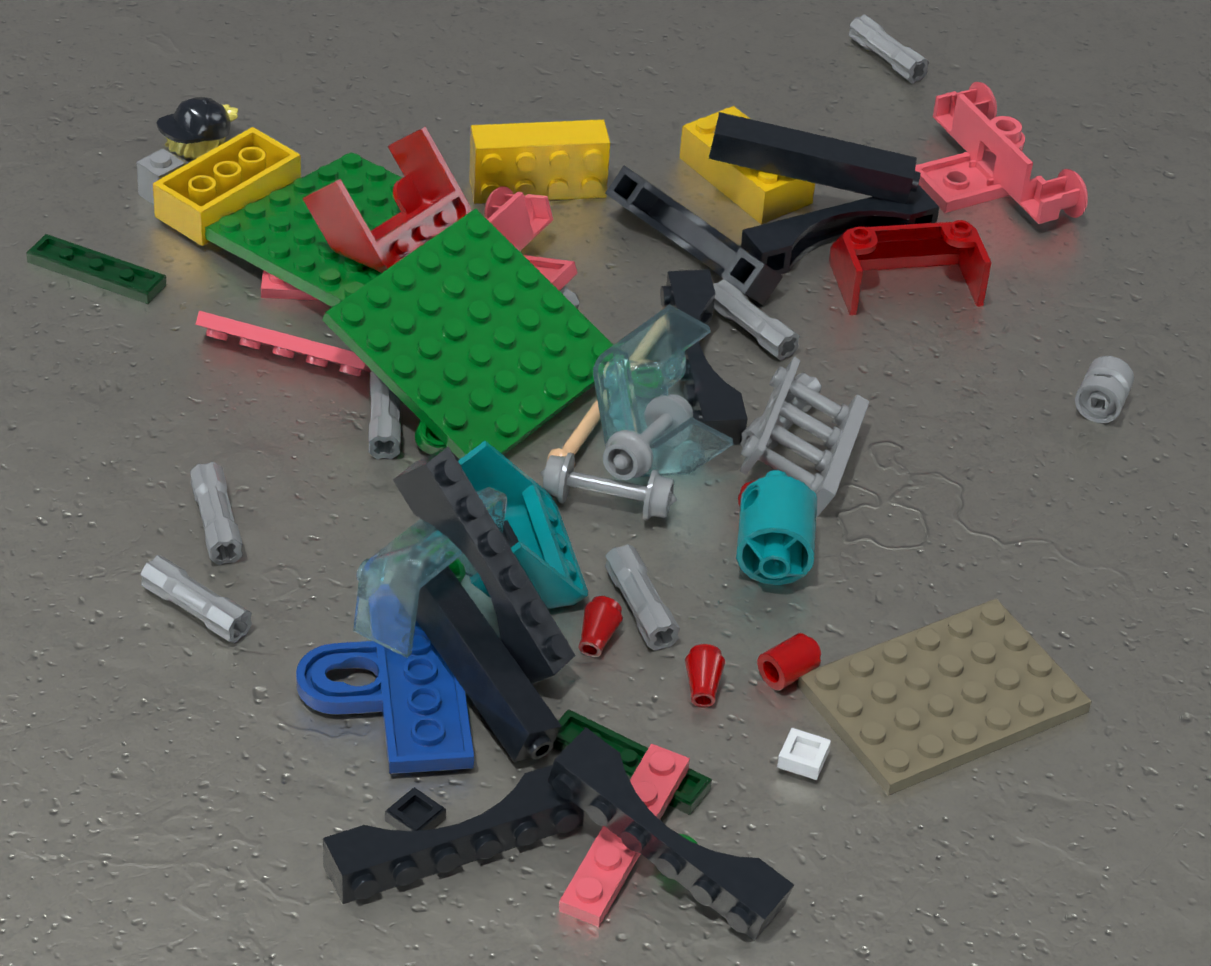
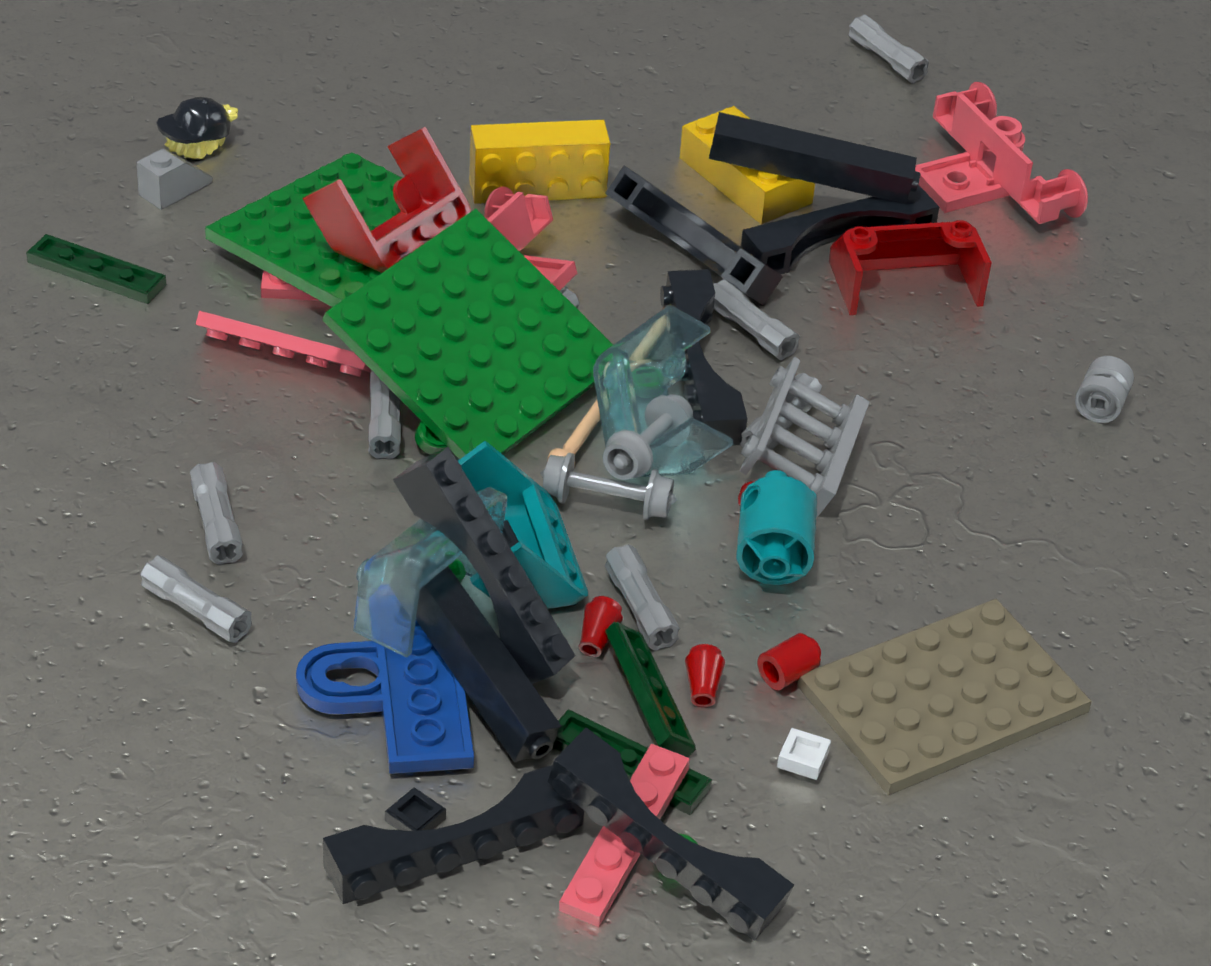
(224, 182): yellow brick -> none
(650, 689): none -> dark green tile

